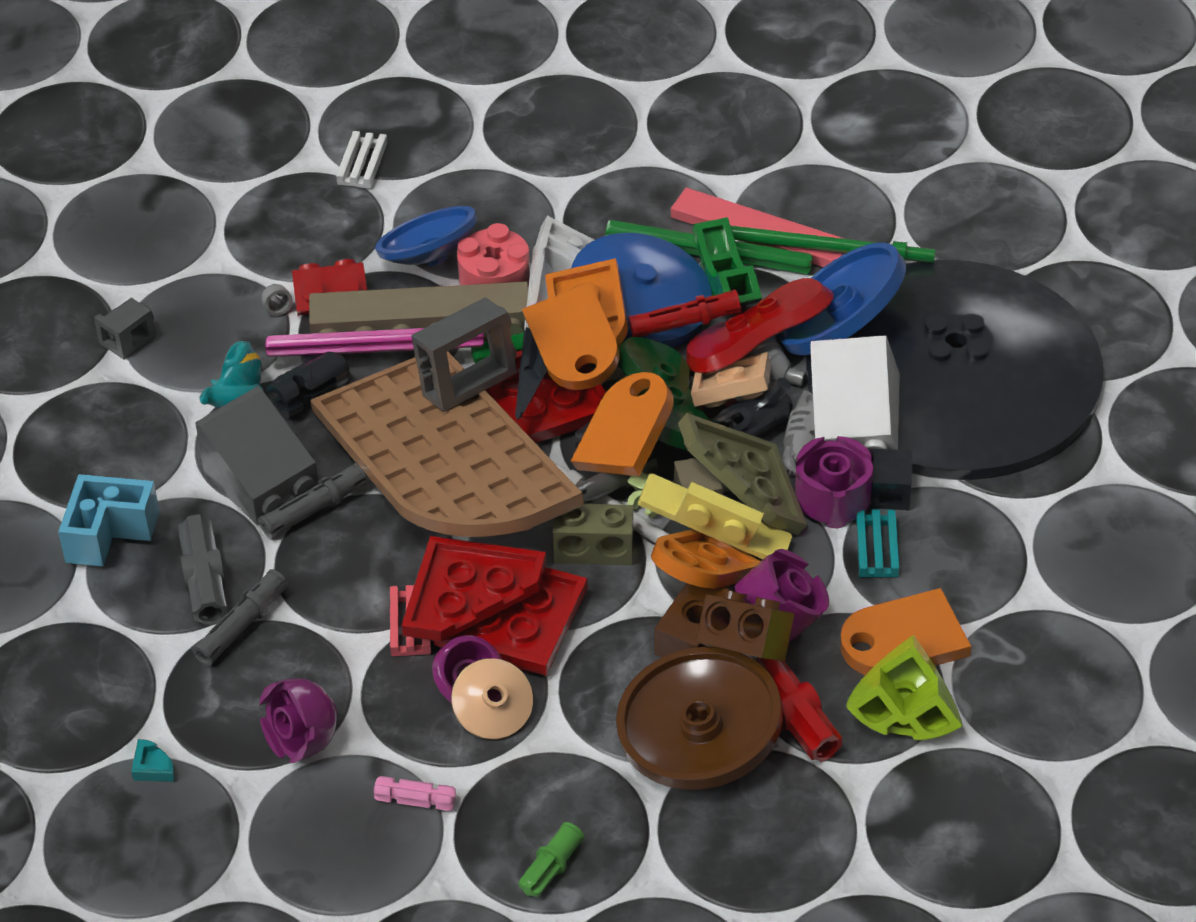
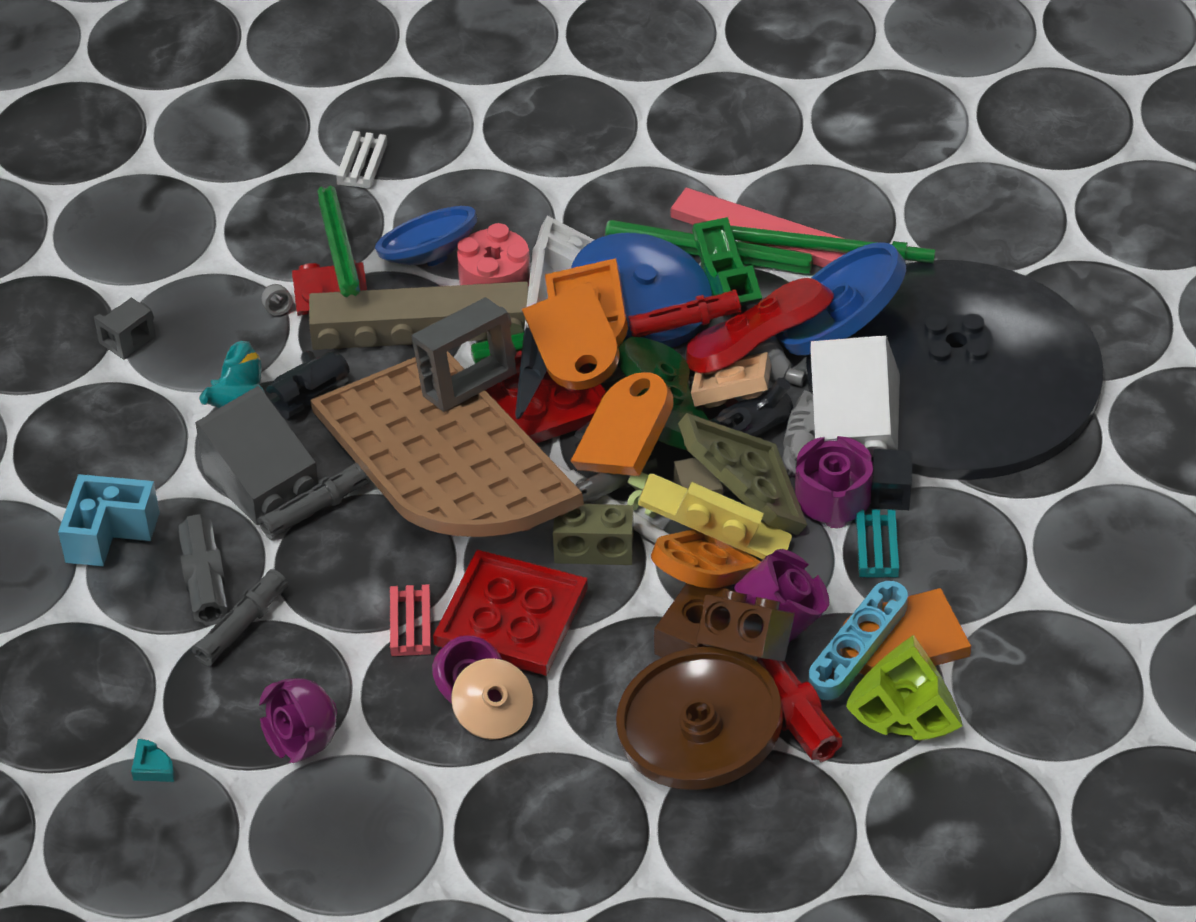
(338, 241): none -> green axle
(348, 342): dark pink axle -> none
(415, 793): bright pink axle -> none
(467, 584): red plate -> none
(551, 859): bright green axle -> none
(864, 642): none -> medium azure beam

